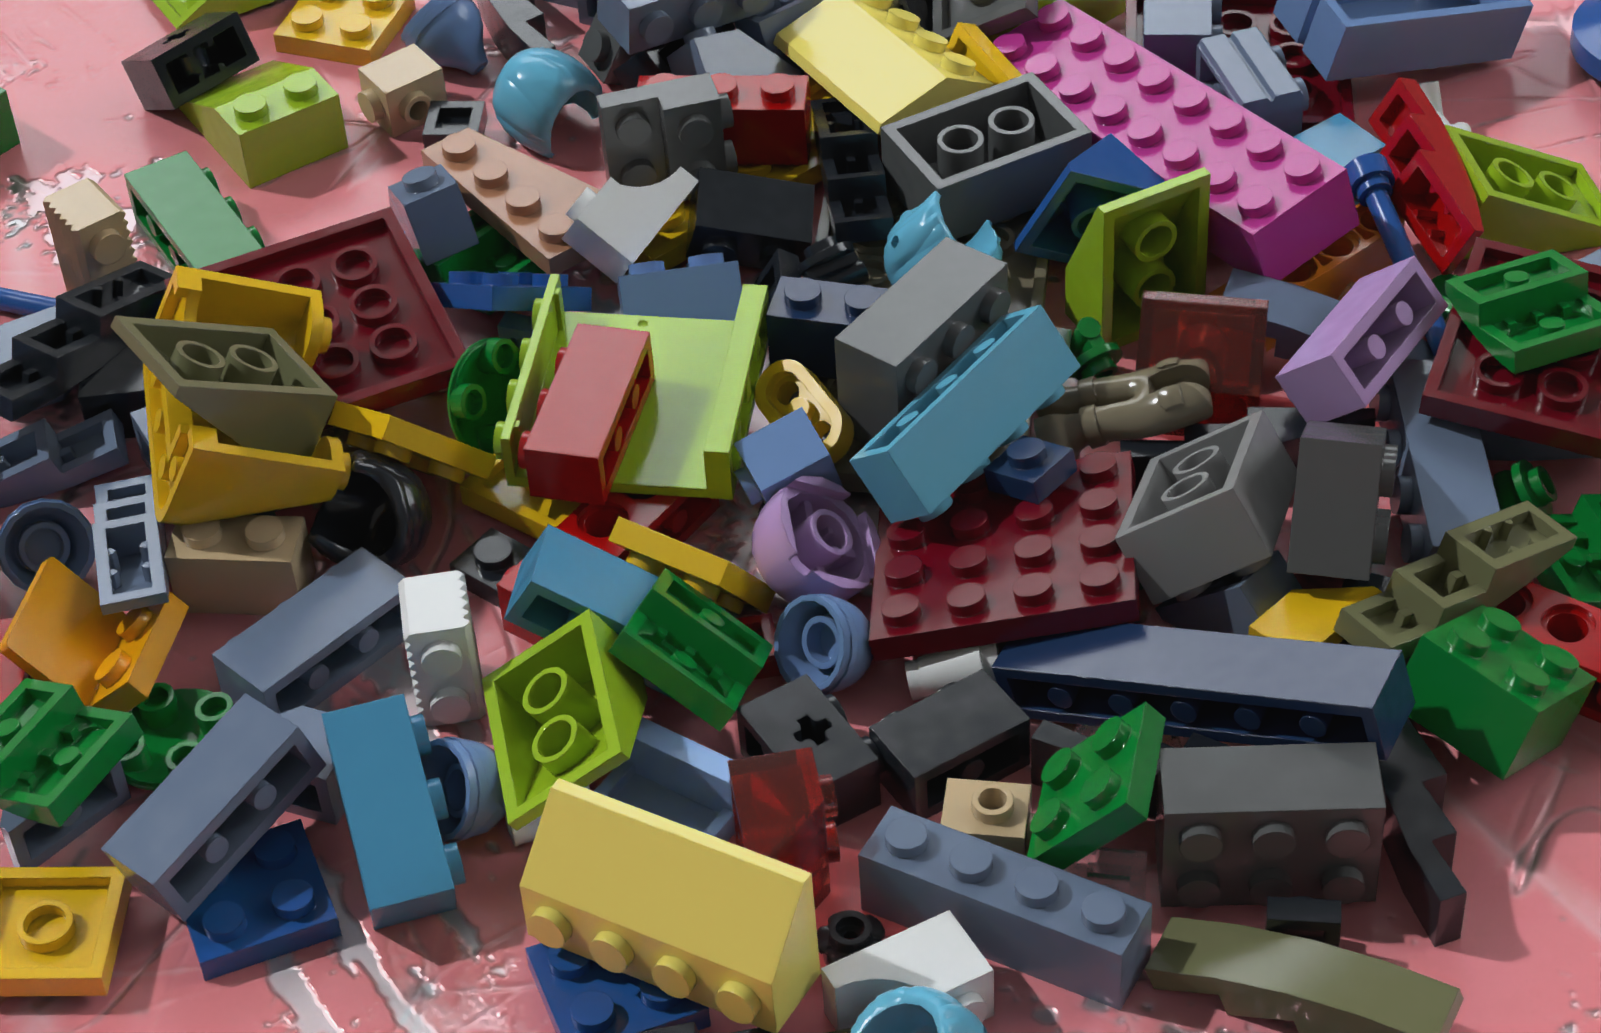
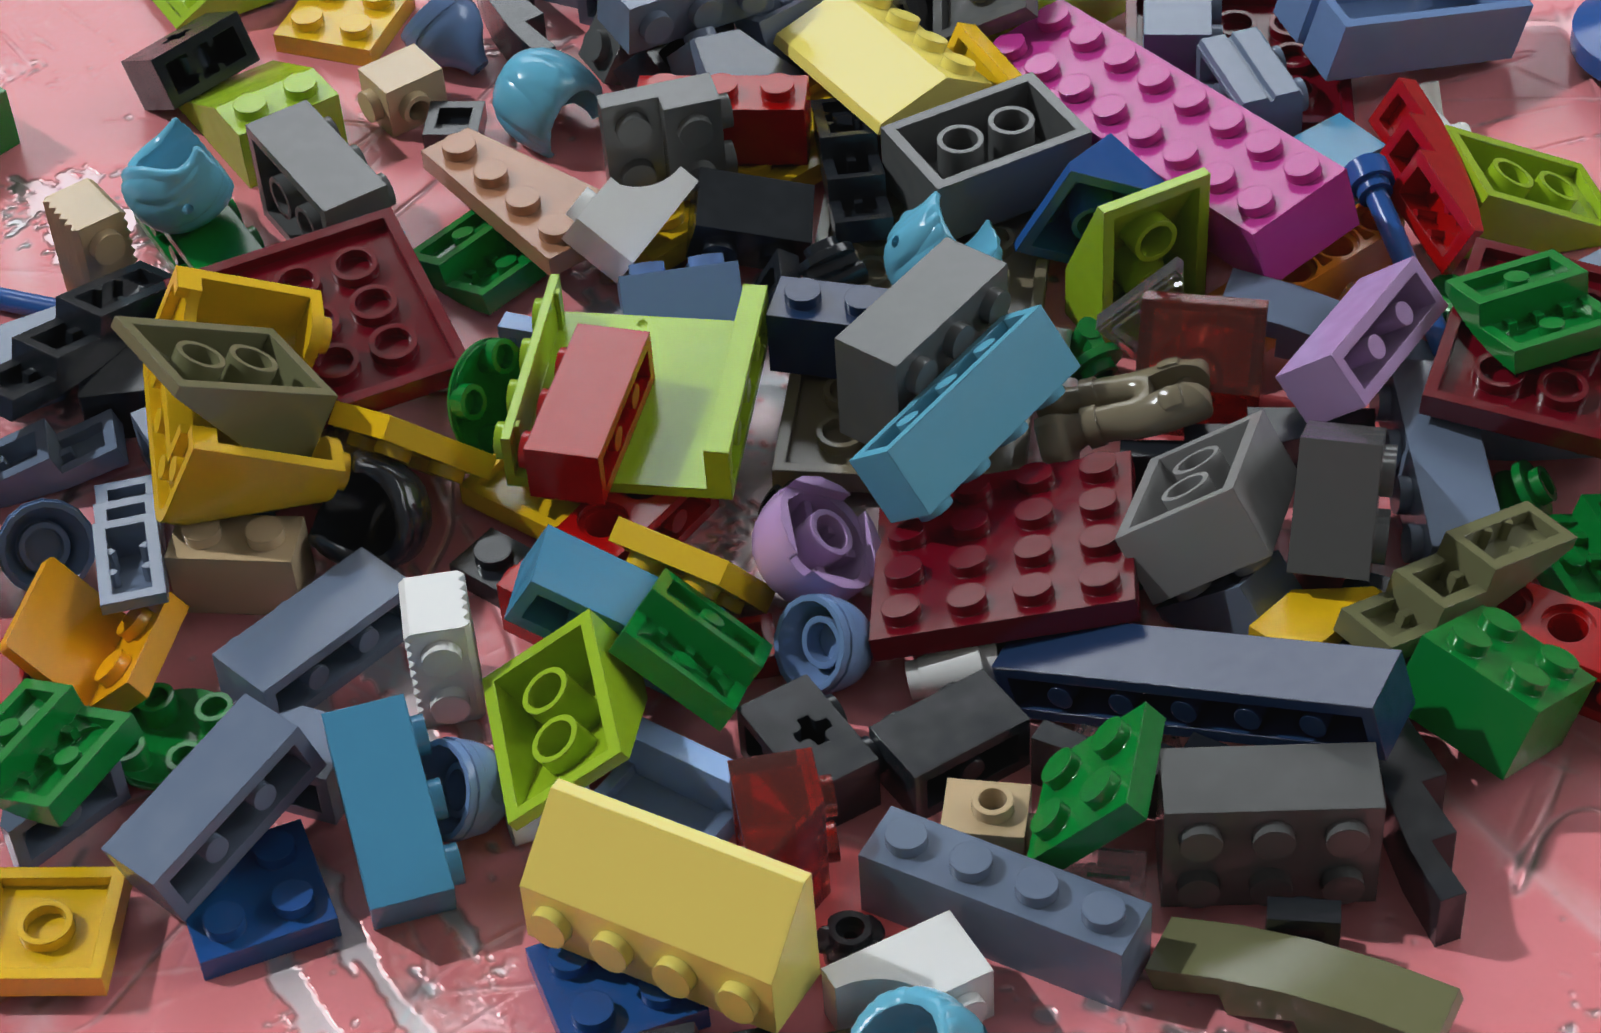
(175, 182): none -> medium azure piece
(311, 173): none -> brick
(432, 213): sand blue slope -> none
(506, 291): blue plate -> none
(781, 455): medium blue brick -> none
(784, 379): yellow plate -> none
(1030, 469): dark blue plate -> none
(1122, 319): none -> clear tile

